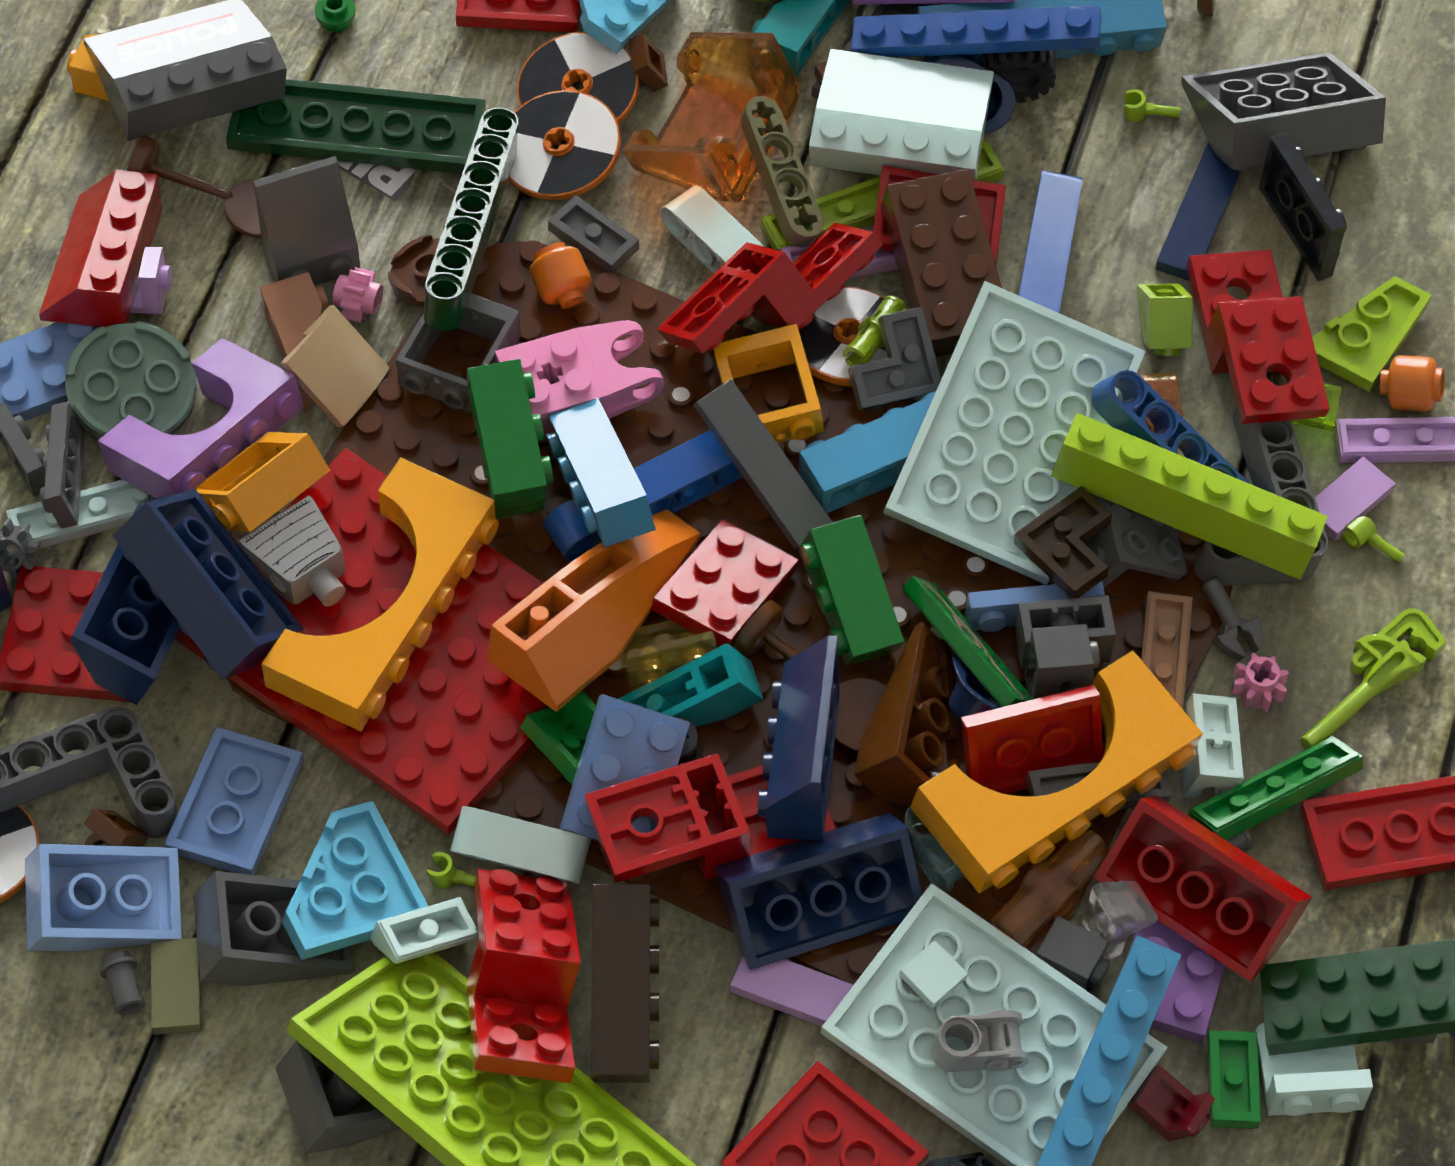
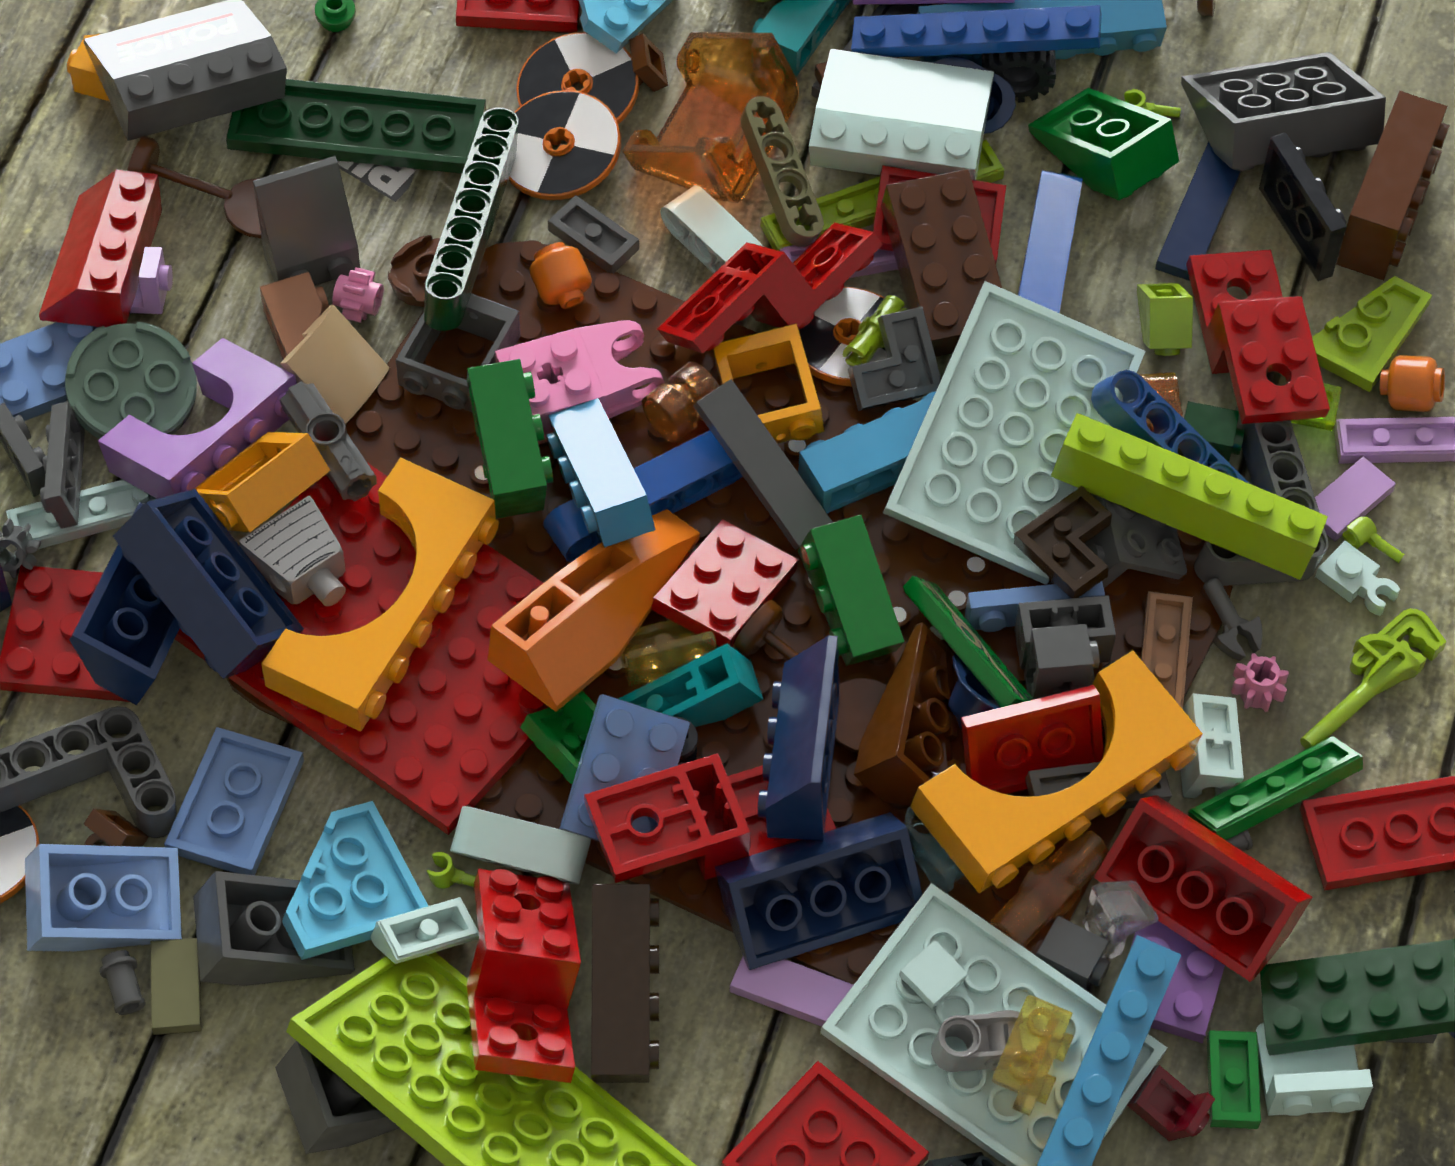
(328, 431): none -> dark grey piece
(671, 405): none -> clear orange wheel
(1030, 1050): none -> clear yellow bracket
(1108, 142): none -> green slope
(1217, 427): none -> dark green brick
(1354, 574): none -> light aqua plate
(1394, 186): none -> reddish brown brick

